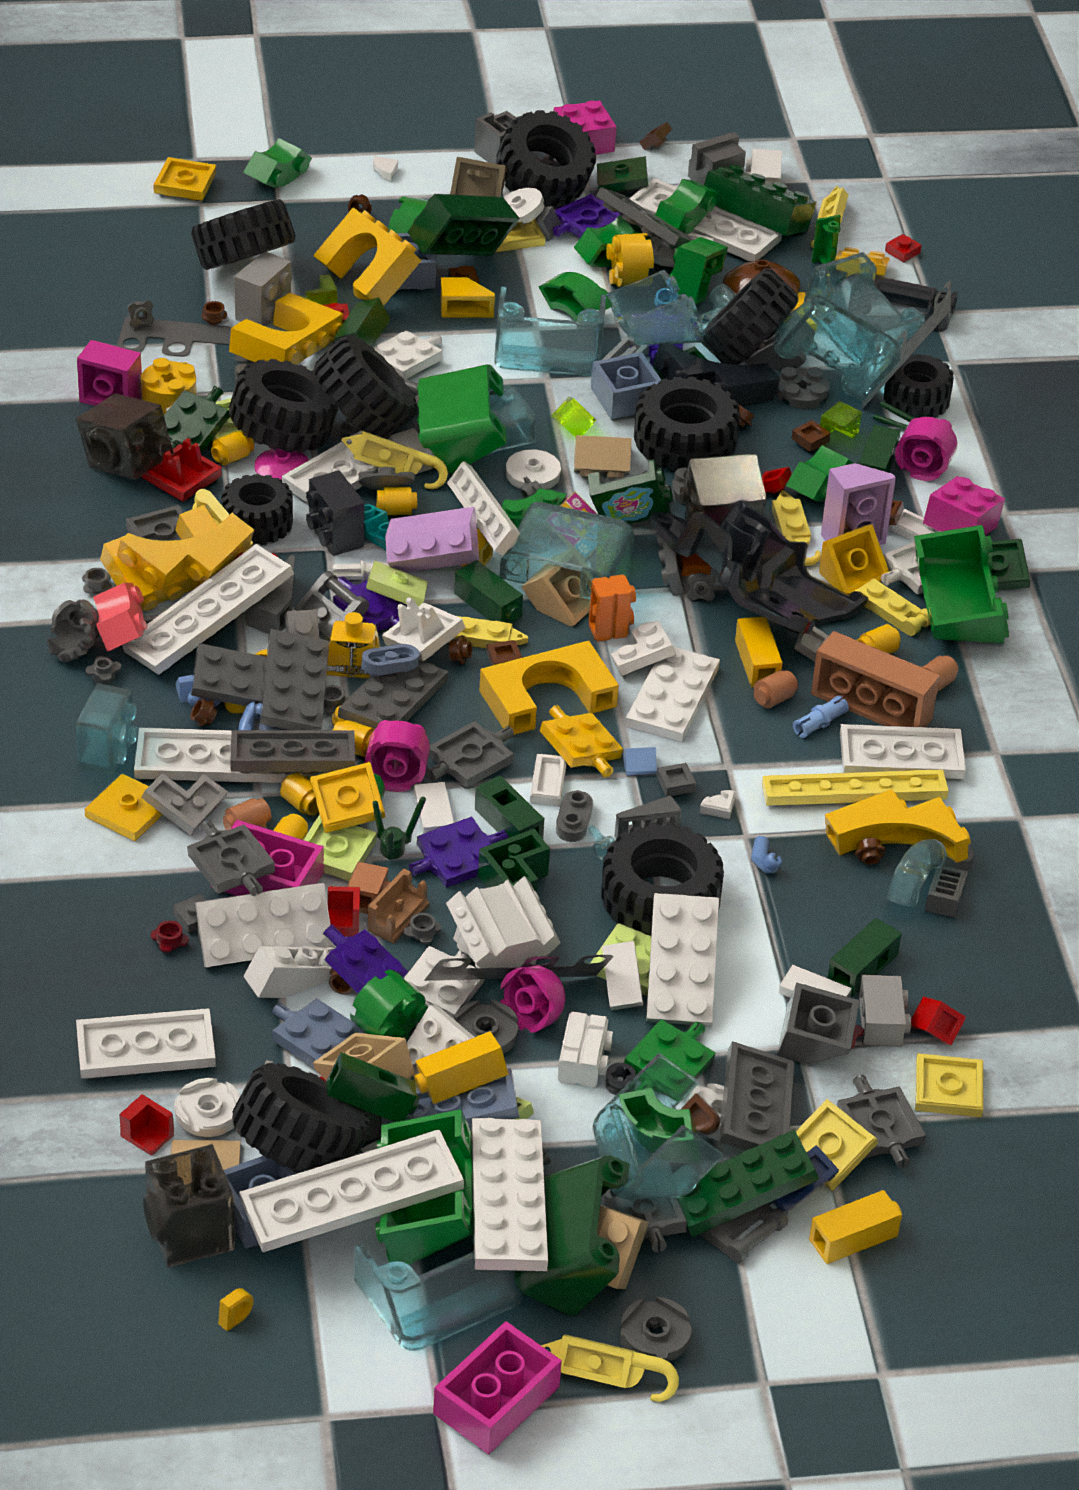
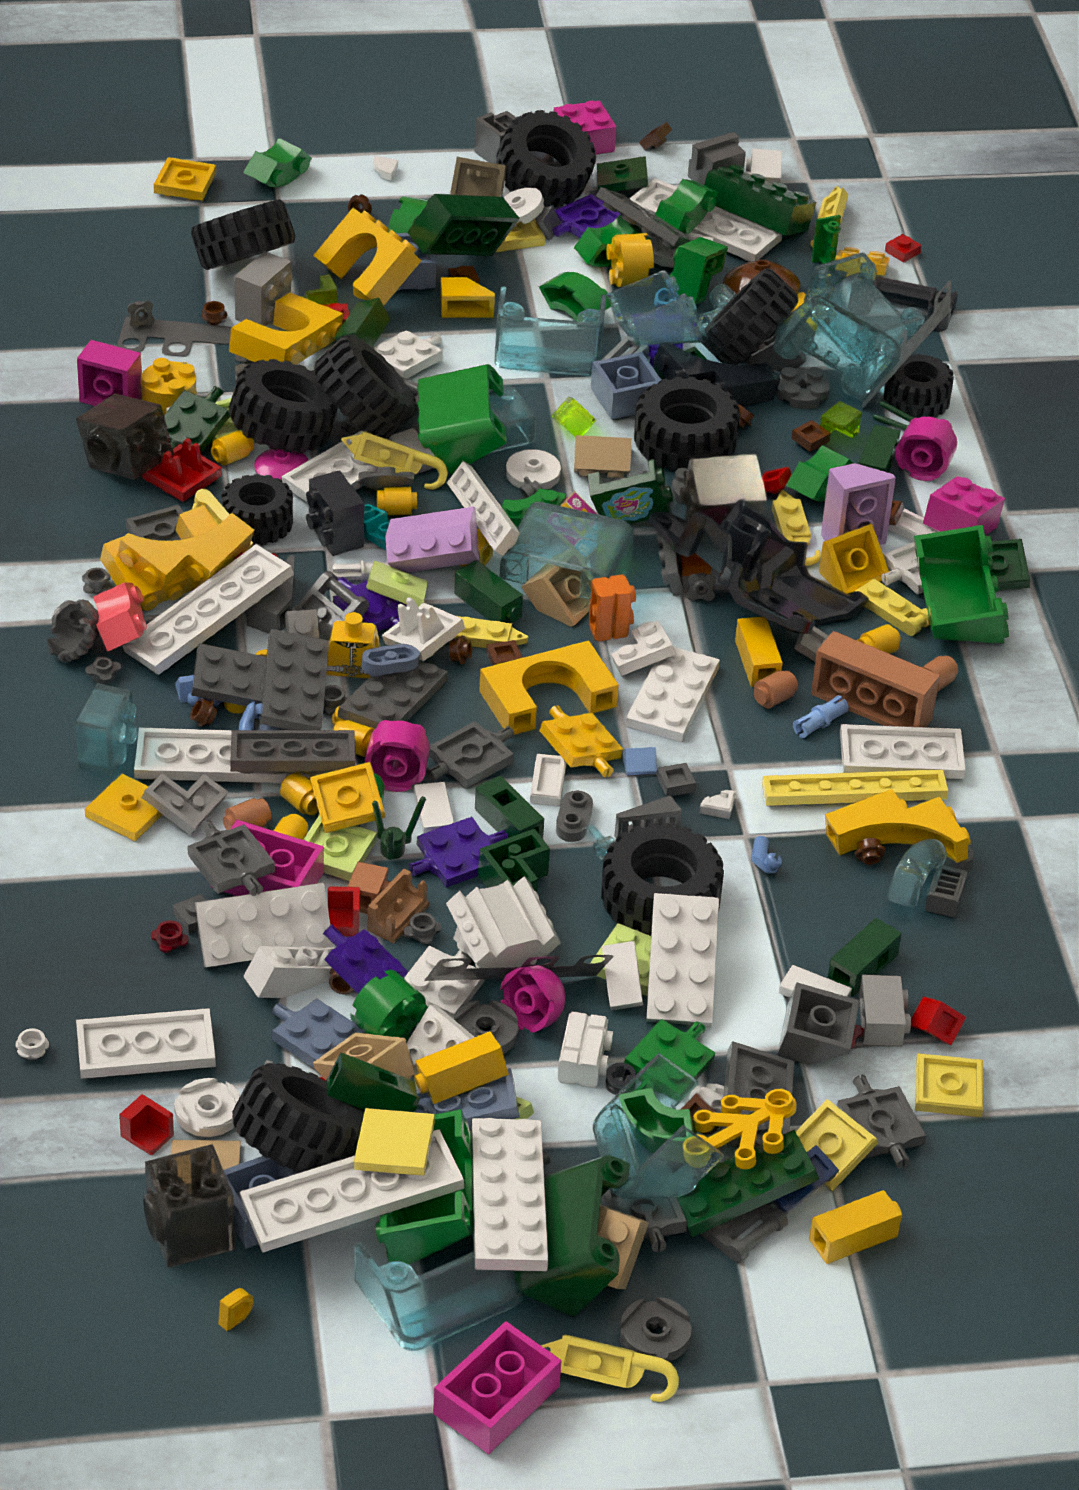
(31, 1044): none -> white plate
(394, 1142): none -> light yellow tile
(775, 1107): none -> yellow plant

